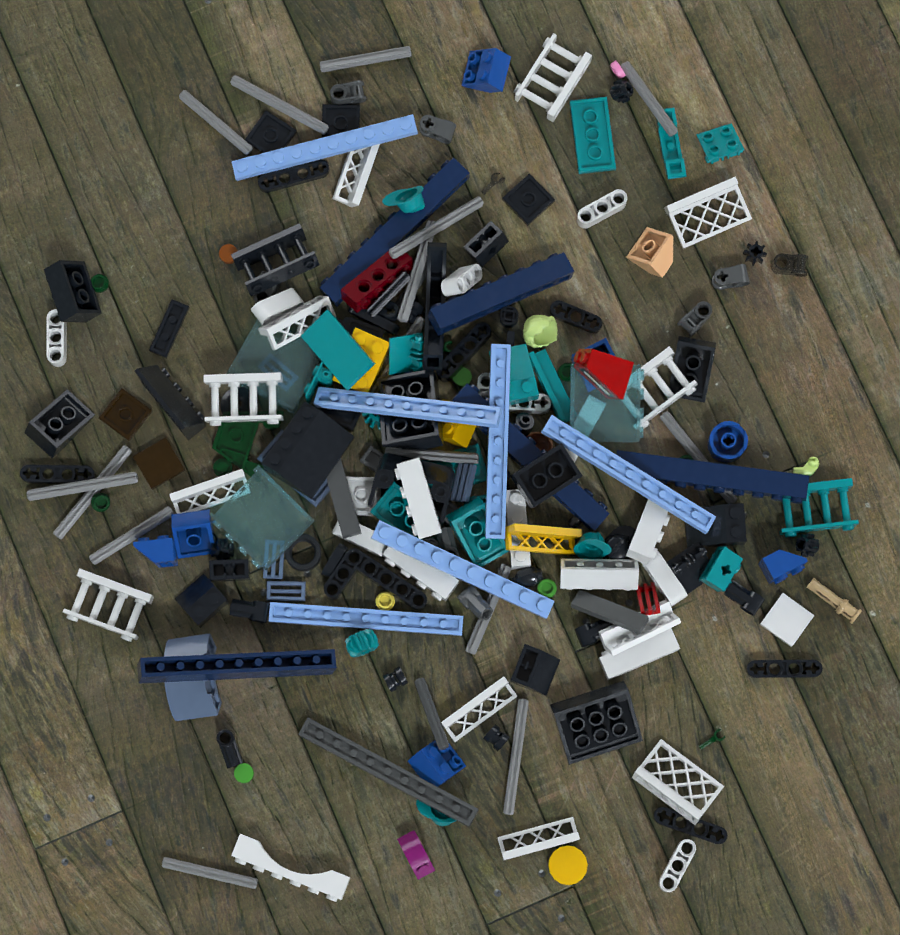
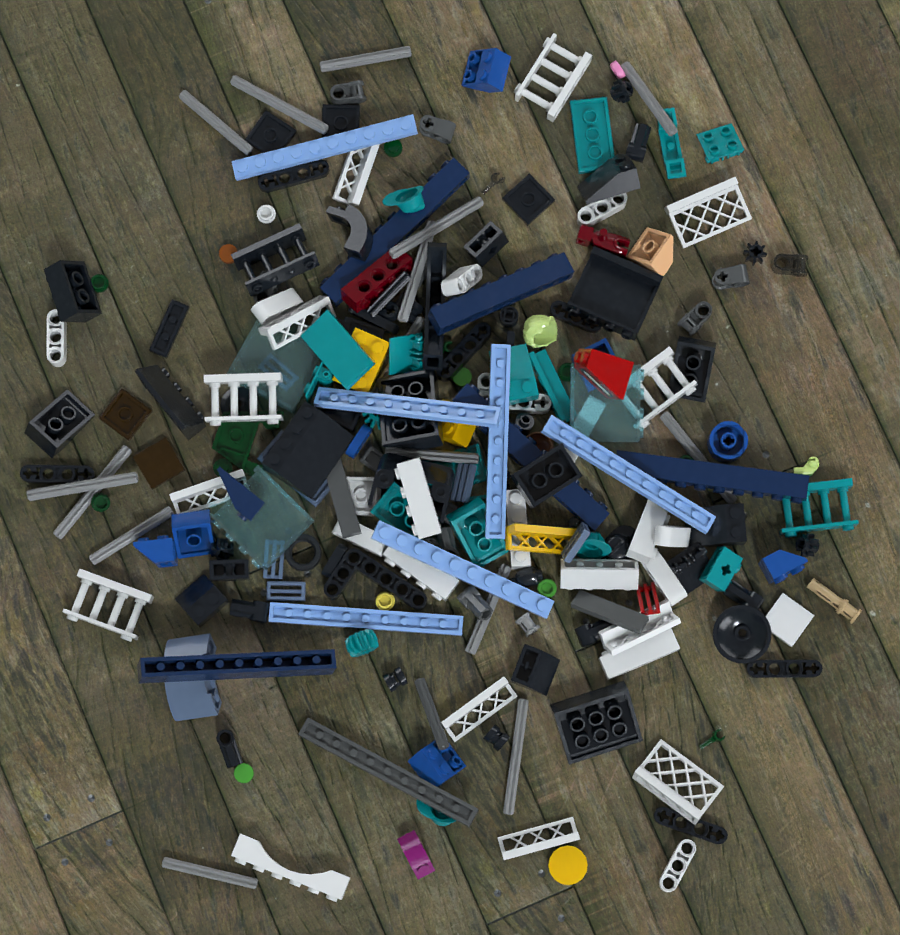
(242, 498): none -> dark blue slope
(266, 214): none -> white plate
(358, 441): none -> blue beam
(361, 237): none -> arch
(393, 148): none -> dark green plate
(527, 624): none -> light grey bush
(575, 542): none -> sand blue tile
(603, 240): none -> dark red piece
(611, 179): none -> black slope
(614, 293): none -> black panel
(637, 147): none -> black piece
(672, 536): none -> white beam
(742, 648): none -> black dish

